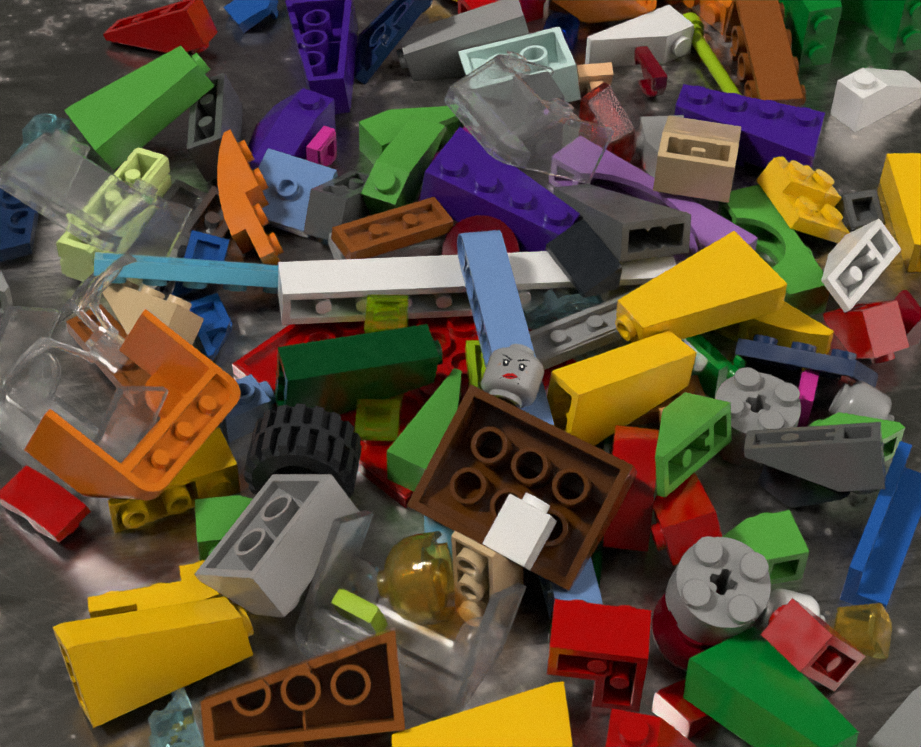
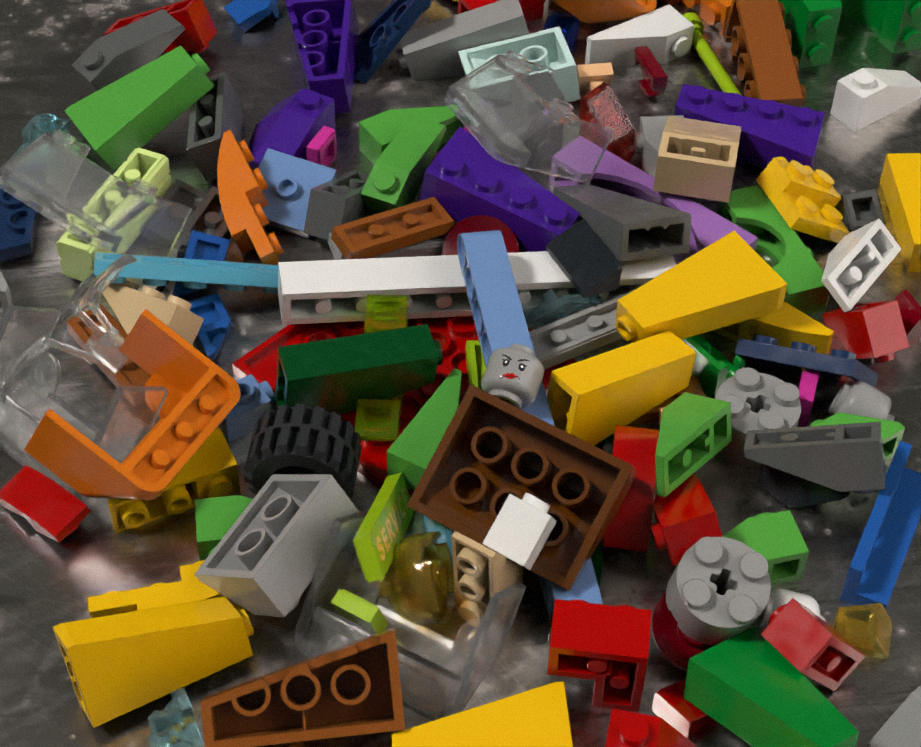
(127, 48): none -> dark grey slope
(383, 528): none -> lime tile

